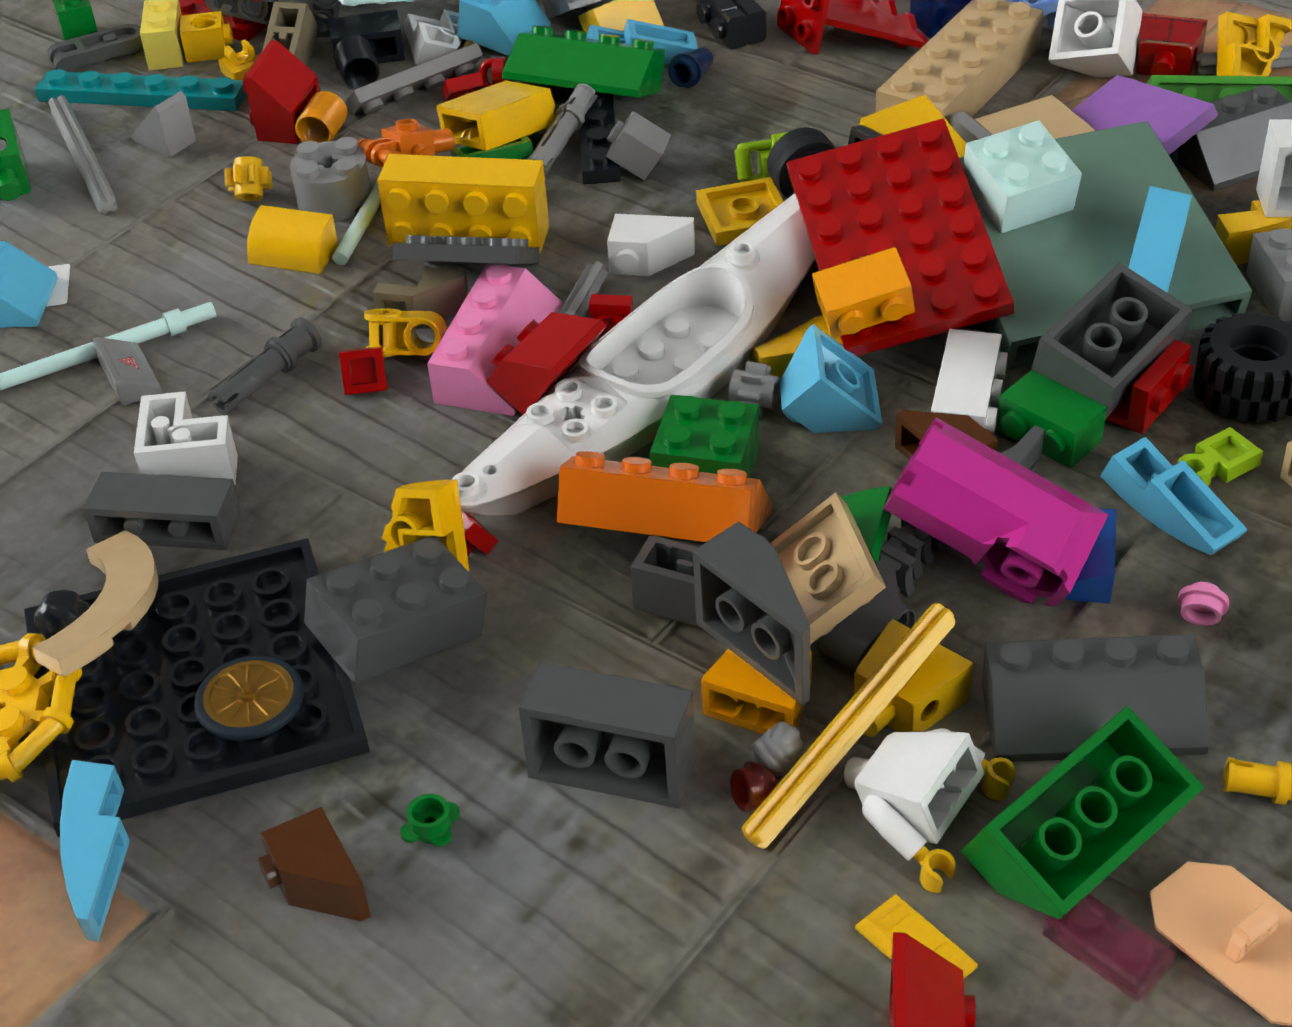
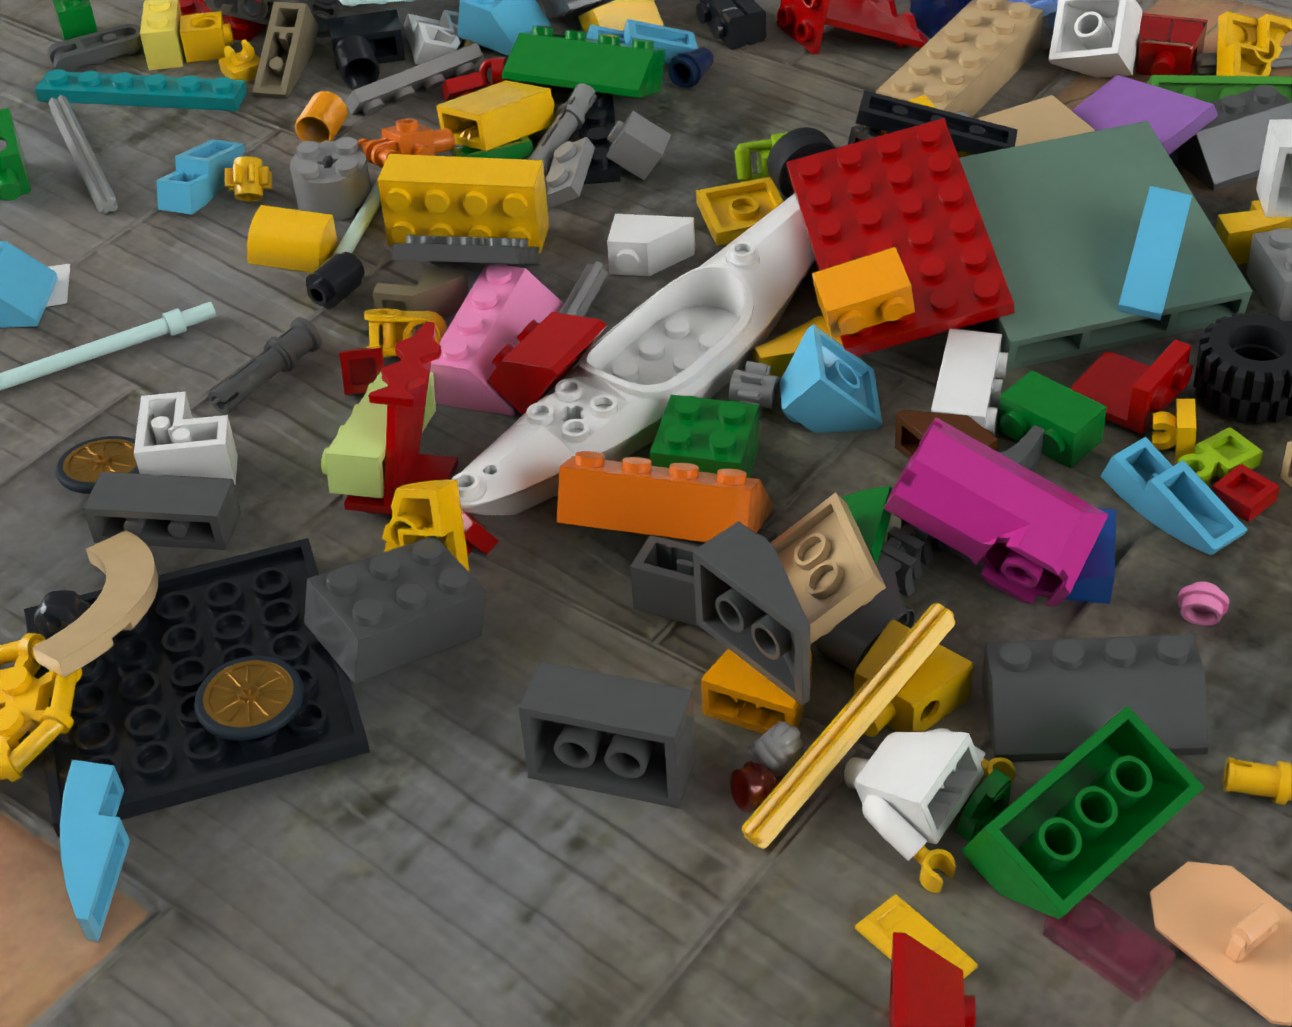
(83, 463): none -> pearl gold wheel
(126, 369): light grey slope -> none
(167, 127): light grey slope -> none
(197, 176): none -> medium azure slope
(278, 93): red slope -> none
(313, 867): reddish brown slope -> none
(335, 279): none -> black brick
(358, 452): none -> yellowish green brick
(405, 416): none -> red piece
(430, 820): green plate -> none
(568, 171): none -> light grey plate
(610, 309): red tile -> none
(968, 134): none -> black plate
(985, 804): none -> green tile
(1021, 176): light aqua brick -> none
(1111, 337): dark grey brick -> none
(1180, 428): none -> yellow tile
(1246, 492): none -> red plate

